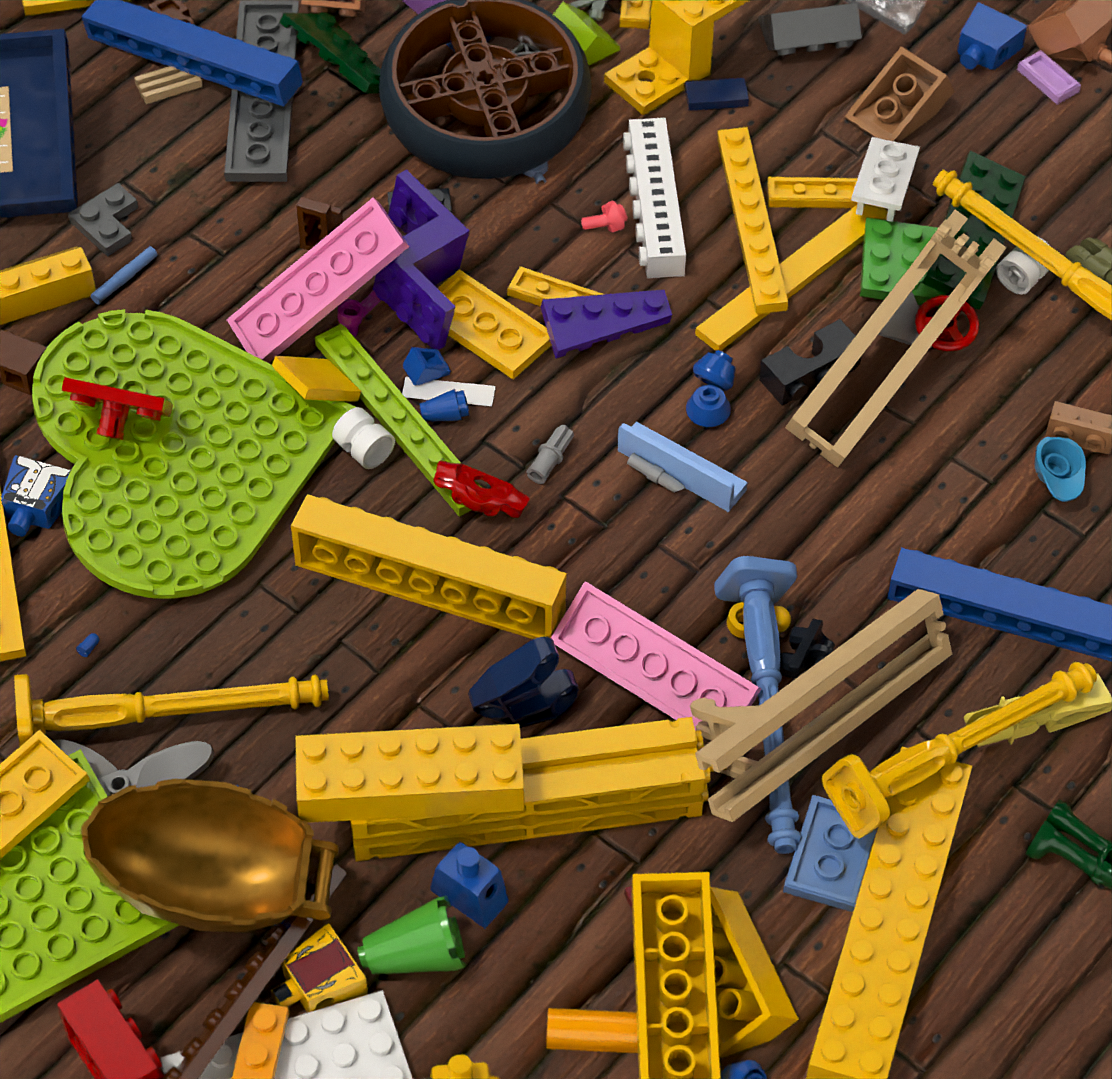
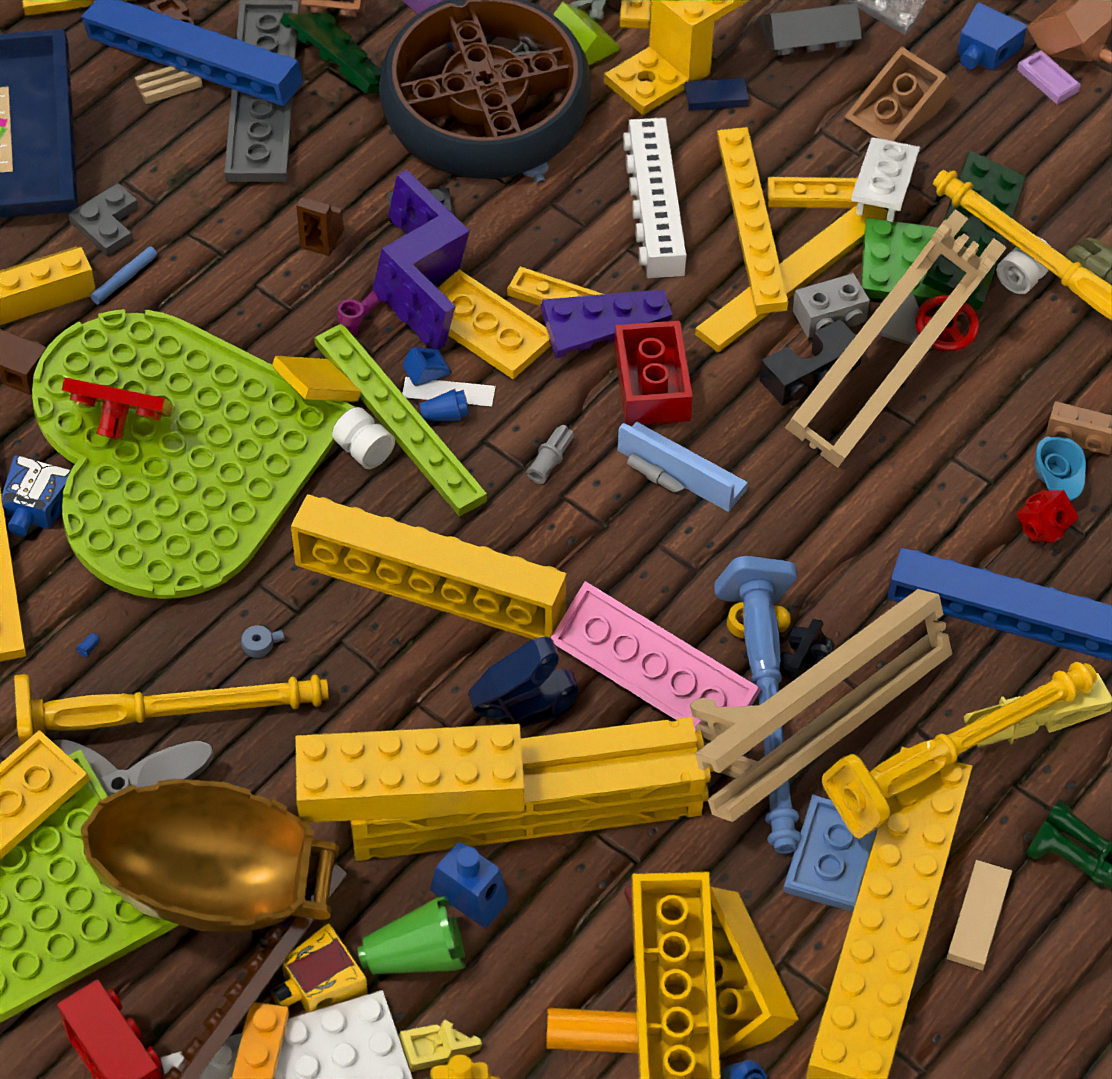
(259, 641): none -> sand blue piece
(318, 282): bright pink plate -> none
(435, 1045): none -> light yellow slope
(500, 497): red piece -> none
(613, 217): coral plate -> none
(653, 373): none -> red brick
(708, 406): blue cone -> none
(715, 370): blue cone -> none
(830, 301): none -> light grey brick
(979, 915): none -> tan tile
(1047, 515): none -> red brick

